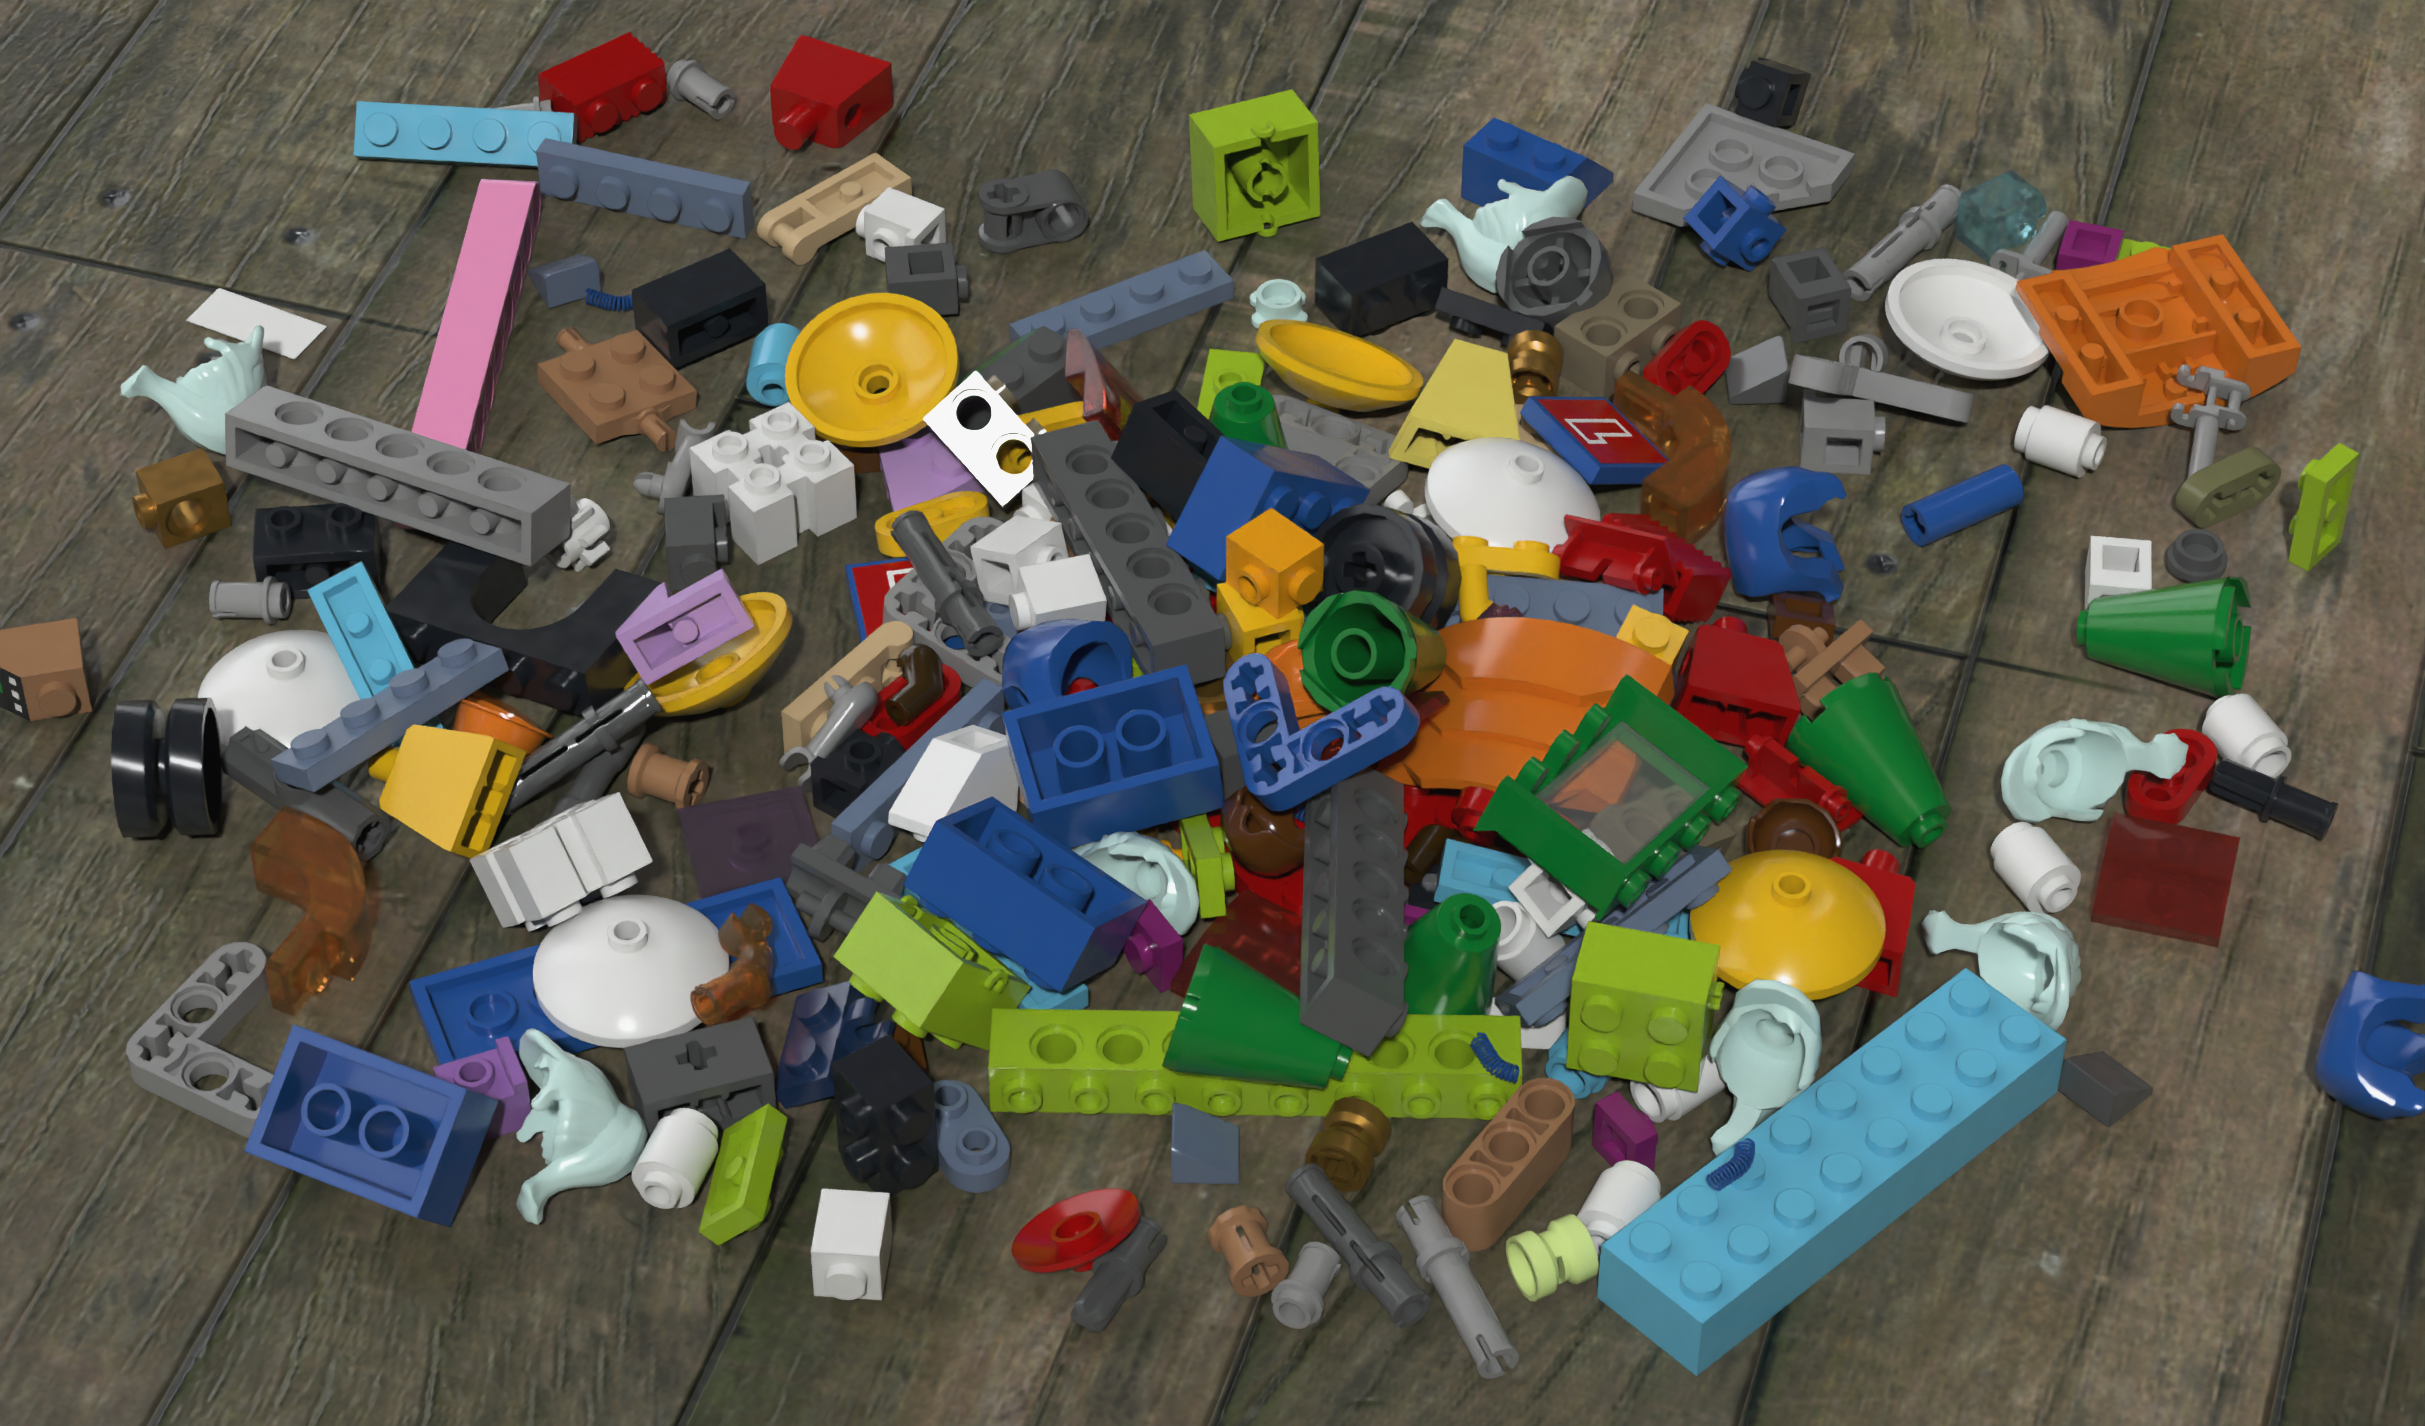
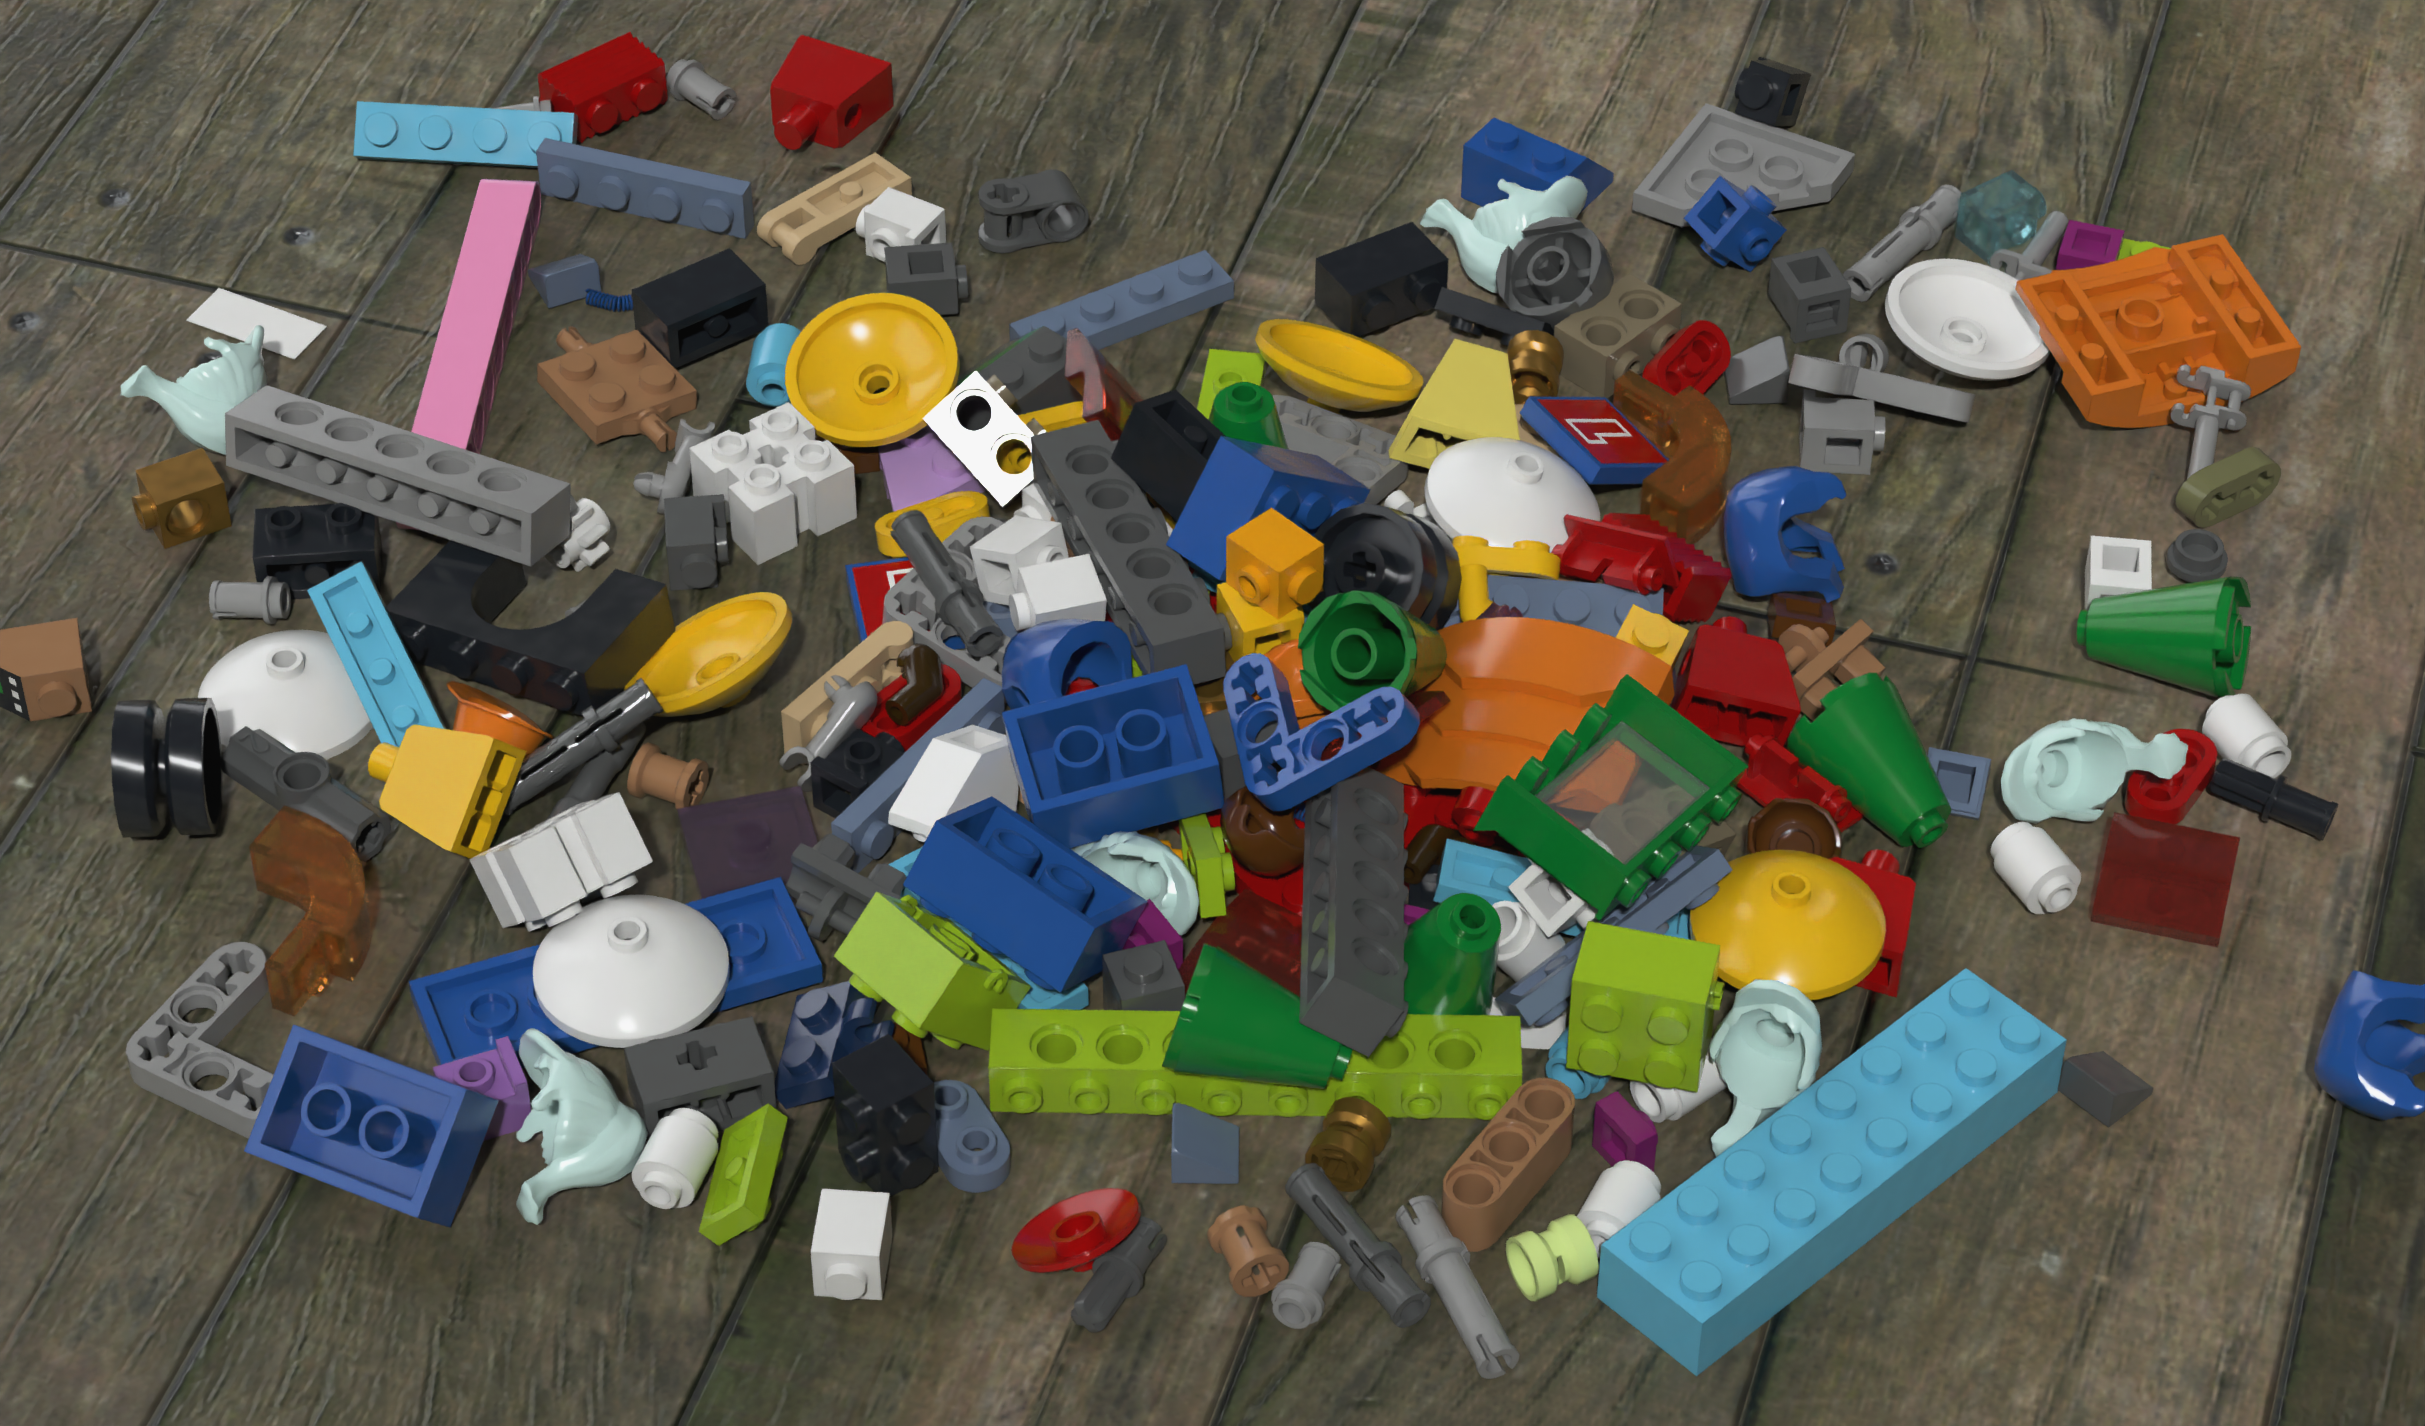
(379, 721): sand blue plate -> none
(682, 626): lavender slope -> none
(748, 977): clear orange piece -> none
(1142, 979): none -> dark grey brick
(1255, 165): lime brick -> none
(1278, 301): light aqua plate -> none
(1507, 1070): blue leg -> none
(1739, 1156): blue leg -> none
(1962, 505): blue piece -> none
(1962, 780): none -> sand blue slope
(2018, 954): light aqua piece -> none
(2060, 440): white brick -> none
(2323, 506): lime plate -> none

